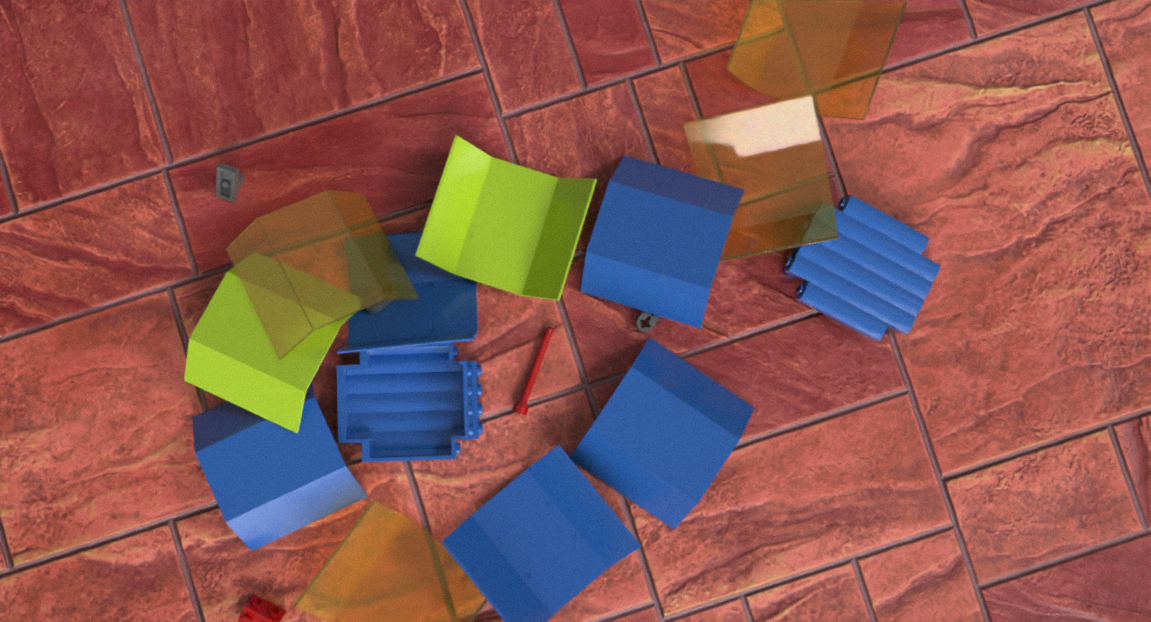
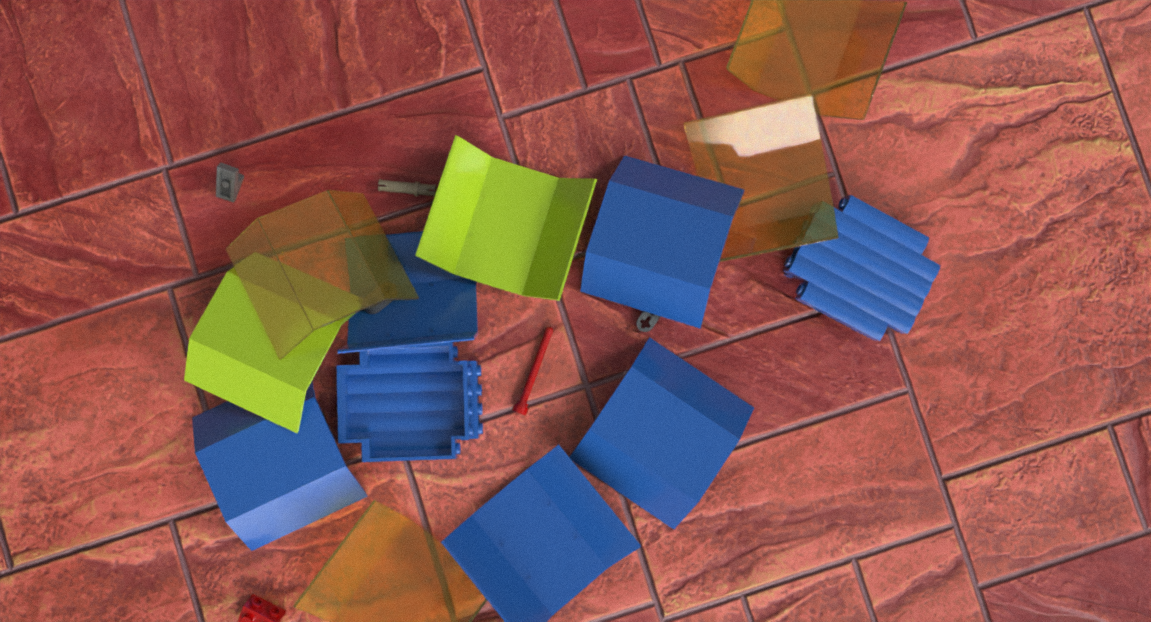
(407, 187): none -> dark tan pin

